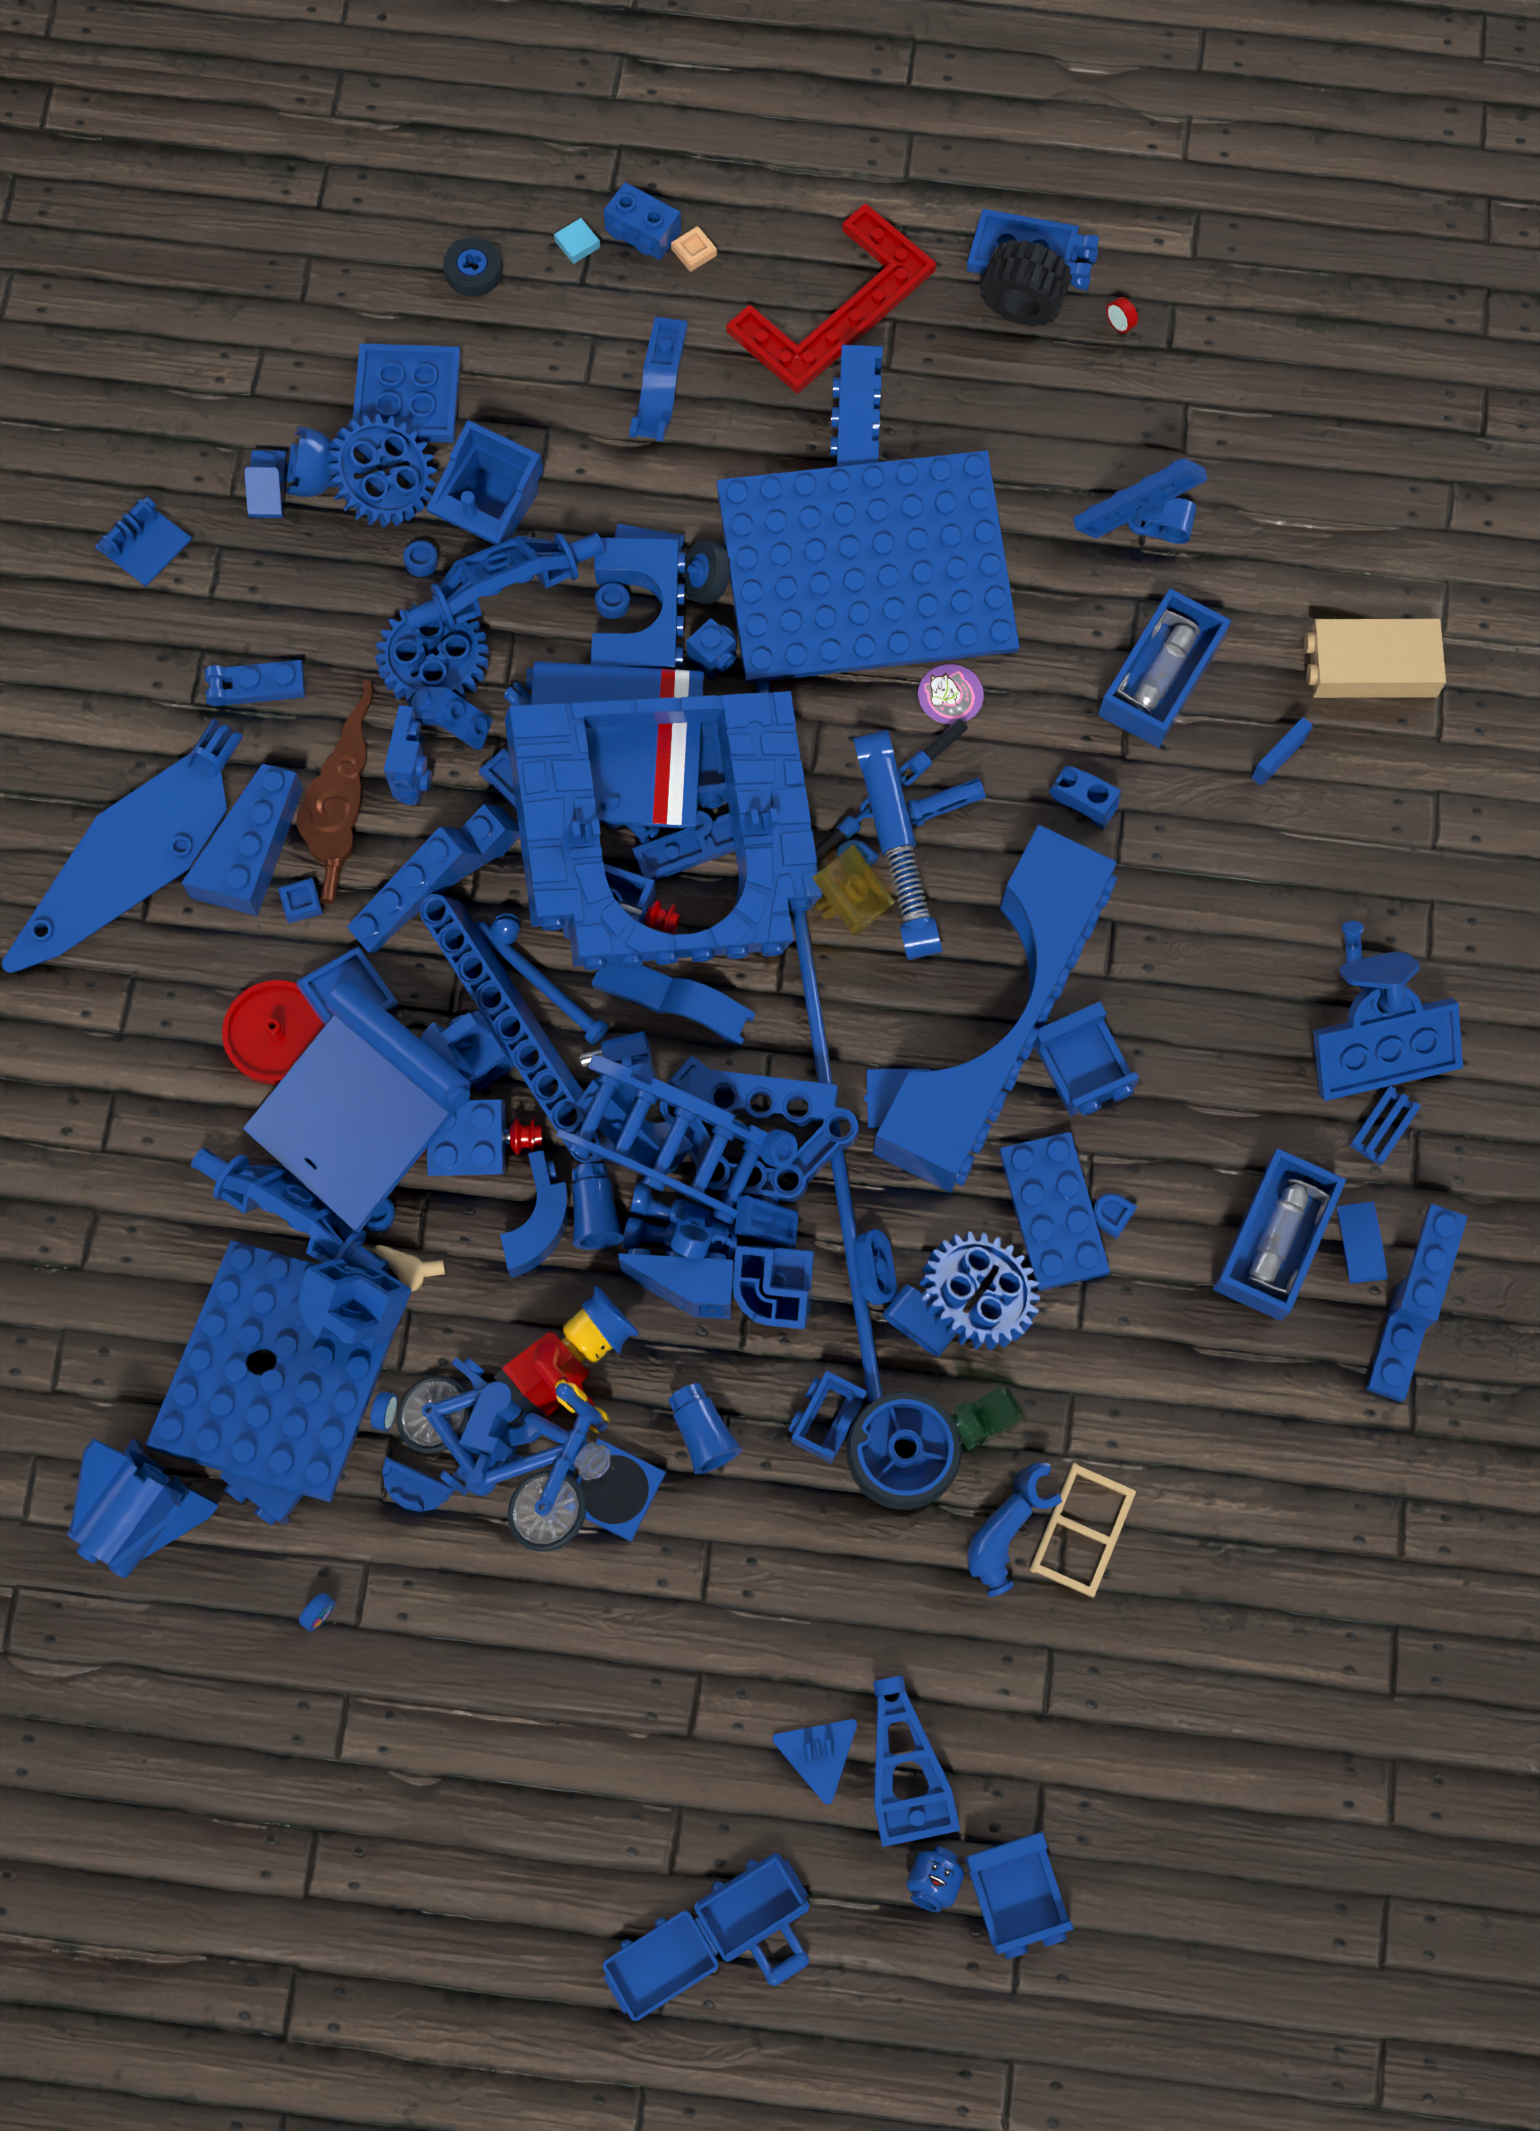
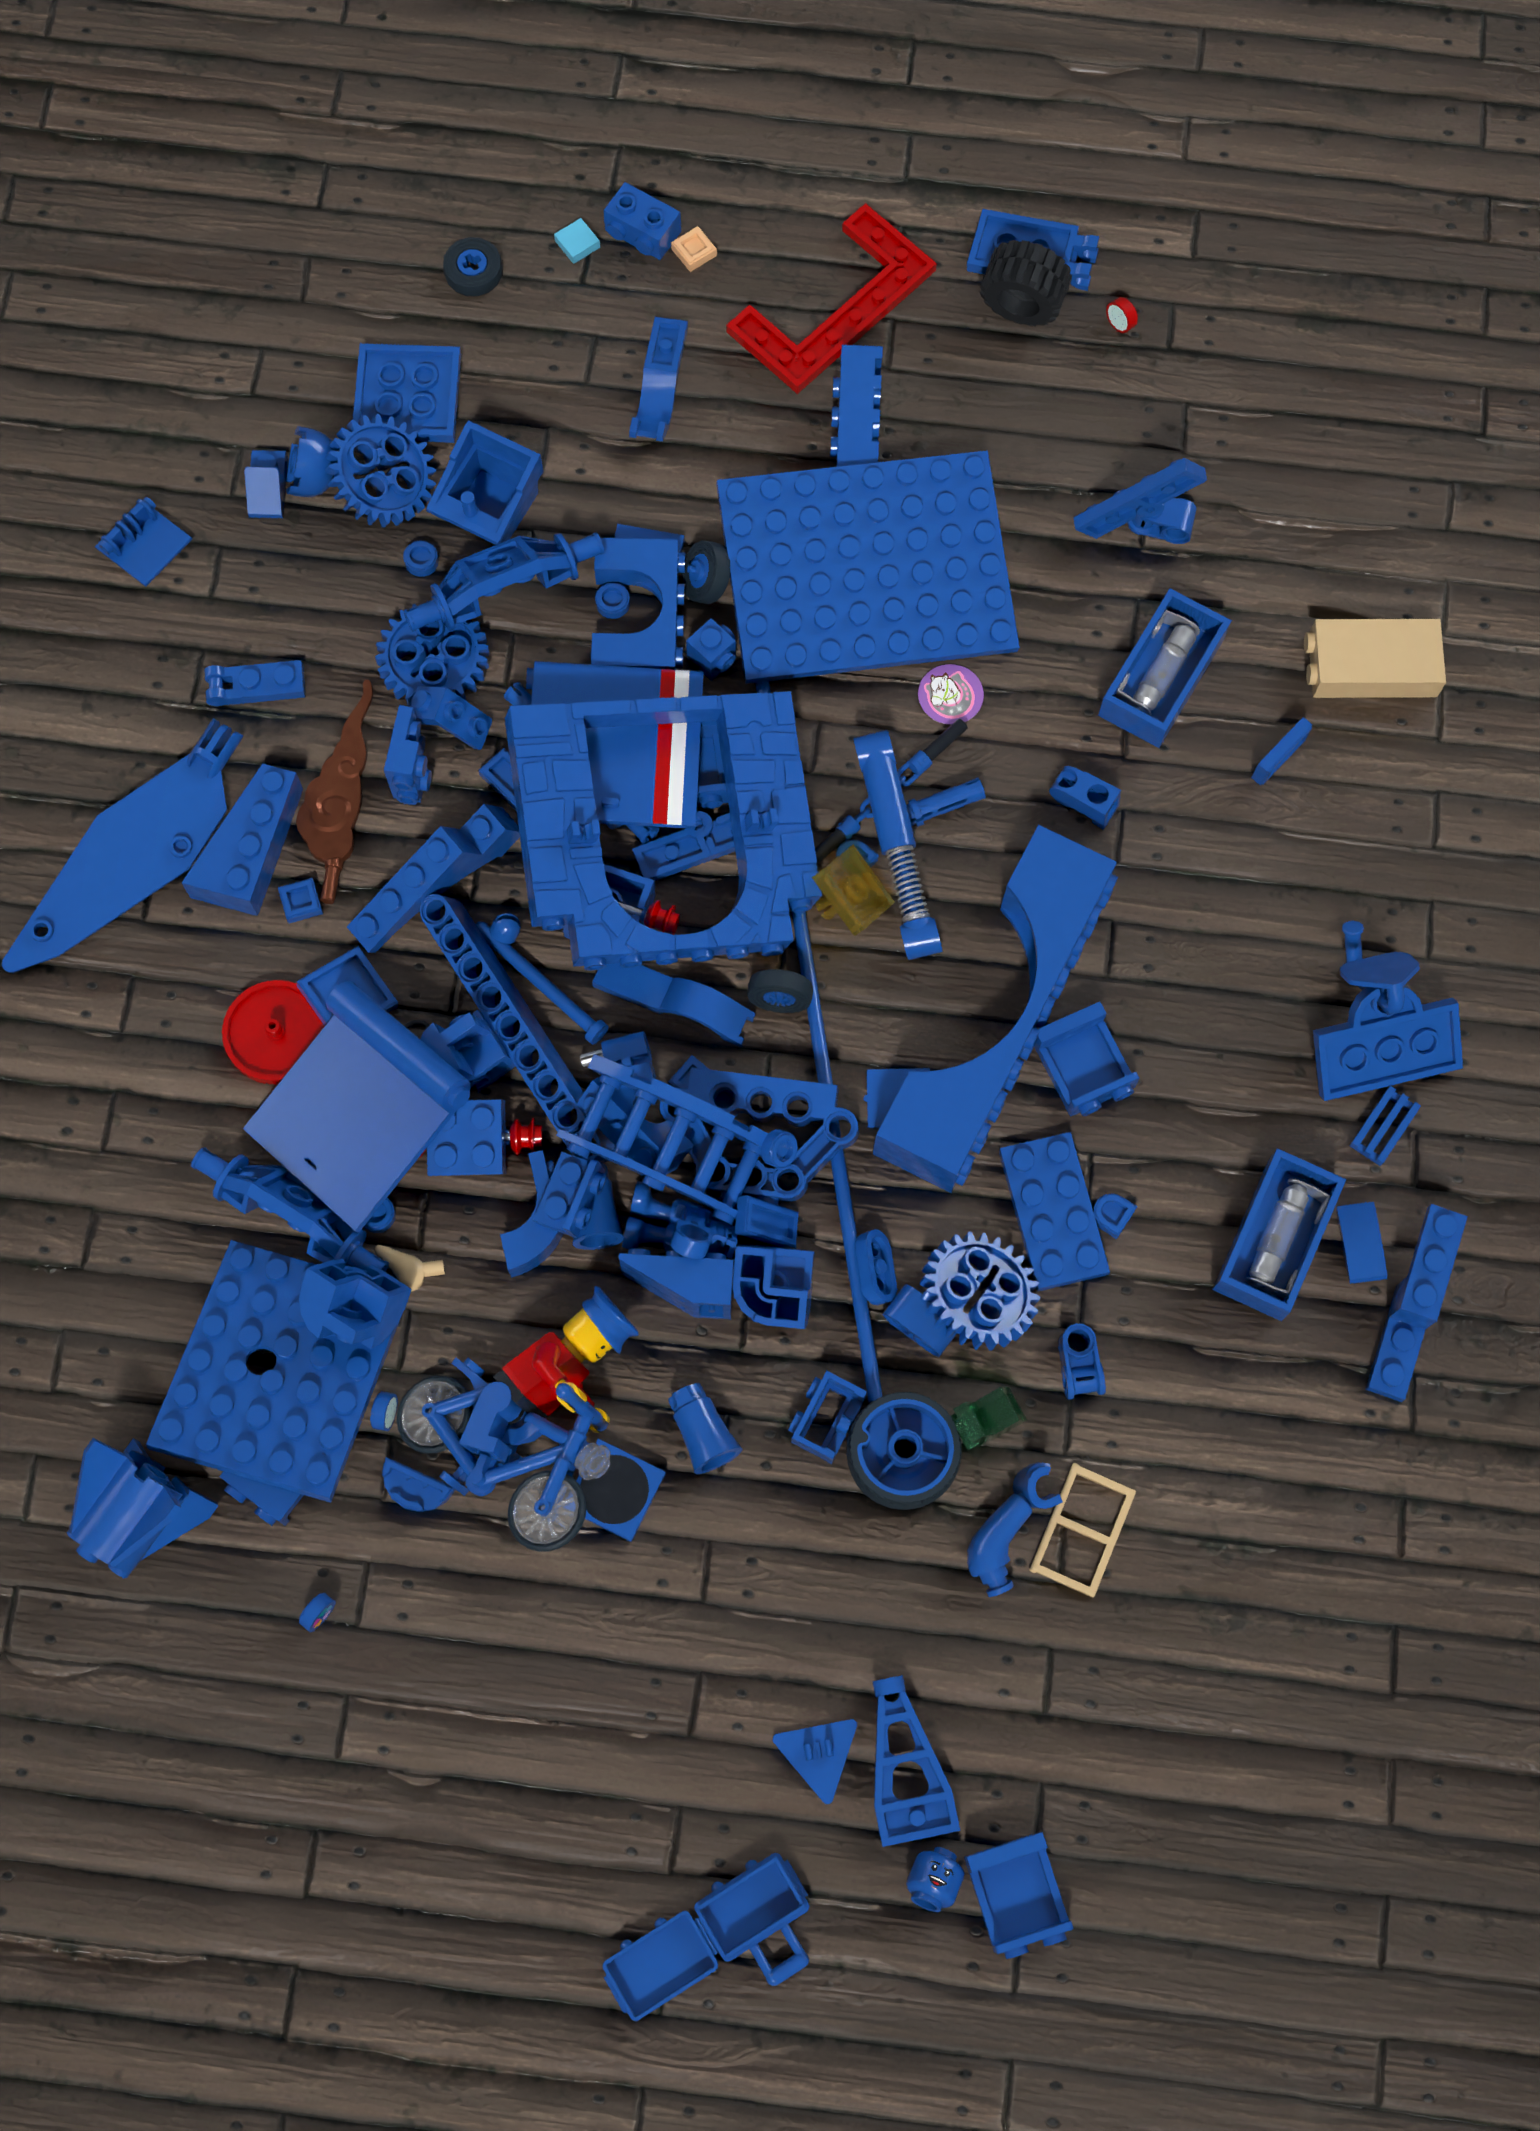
(570, 1194): none -> blue bracket
(780, 991): none -> black bush
(1081, 1364): none -> blue piece

